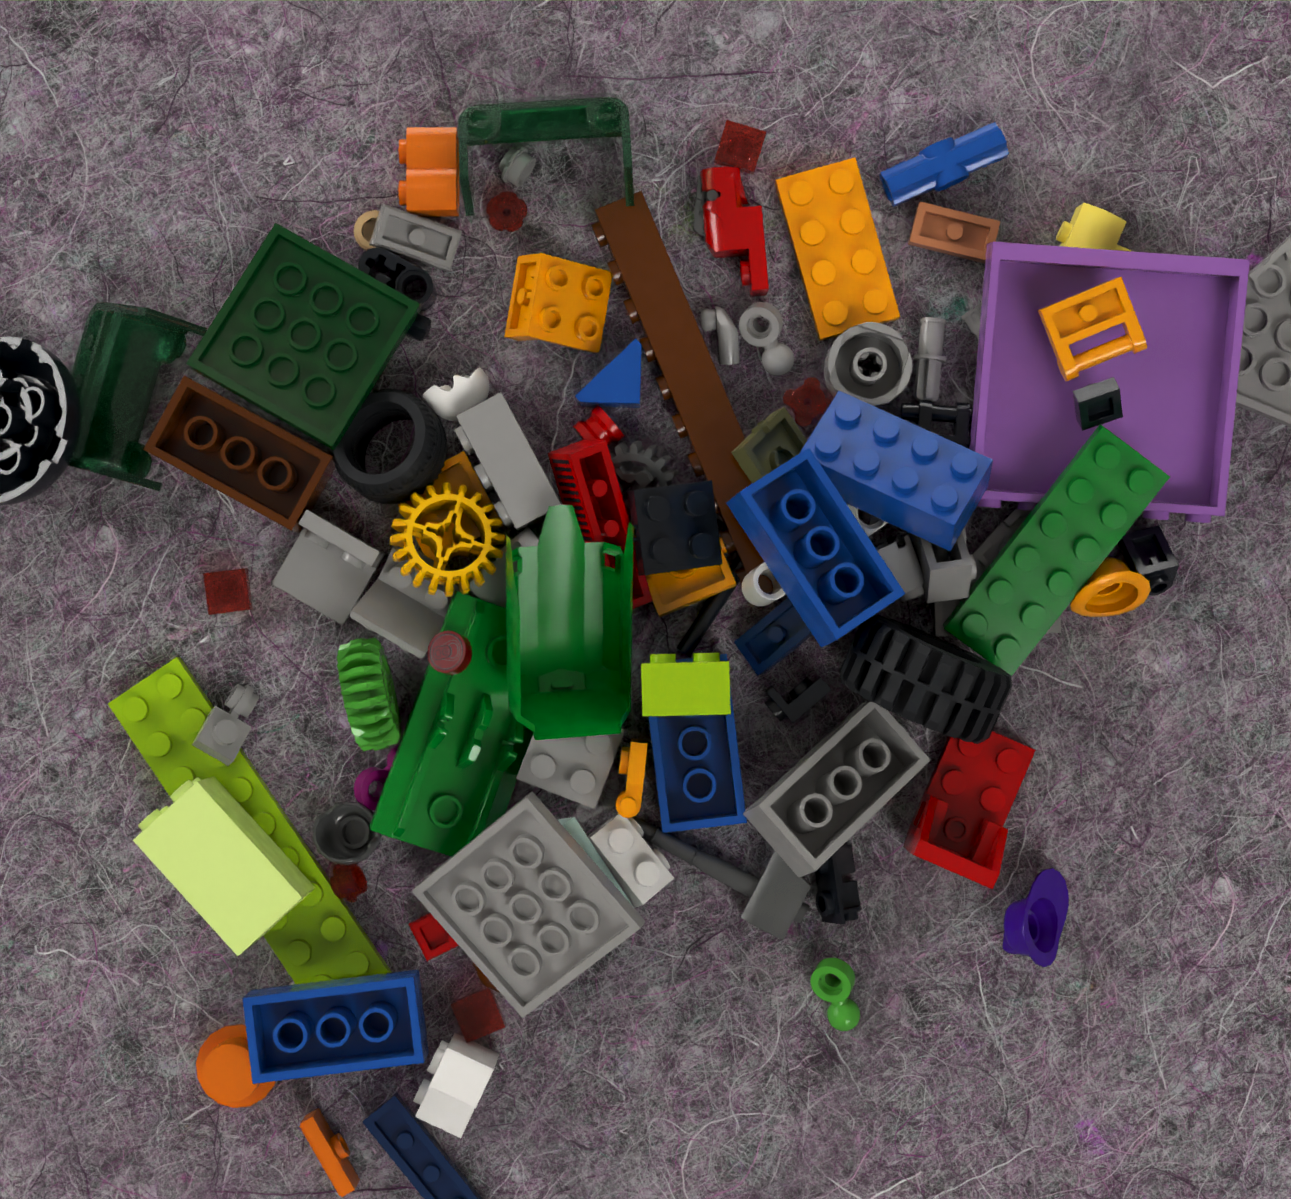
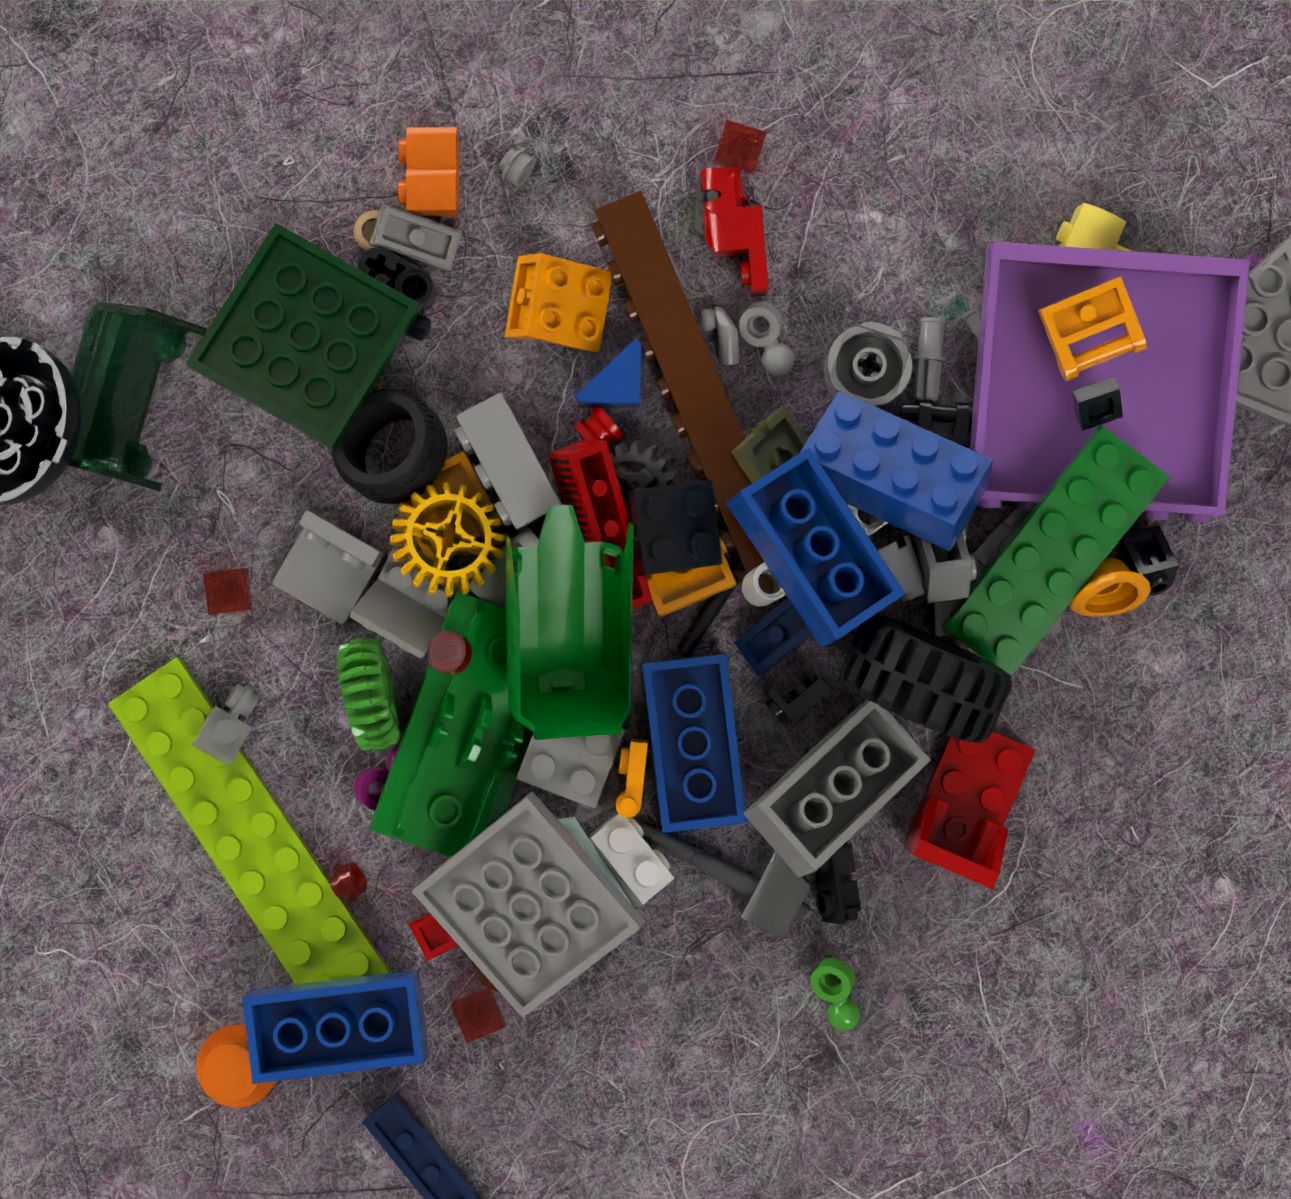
(222, 862): yellowish green brick -> none
(240, 454): reddish brown brick -> none
(330, 1151): orange plate -> none
(344, 833): dark grey hair -> none
(457, 1085): white brick -> none
(466, 393): white hair -> none
(509, 201): clear red plate -> none
(542, 120): clear green windscreen -> none
(685, 687): lime brick -> none
(795, 399): clear red plate -> none
(836, 248): light orange plate -> none
(944, 164): blue piece -> none
(952, 232): nougat plate -> none
(1037, 921): dark purple piece -> none

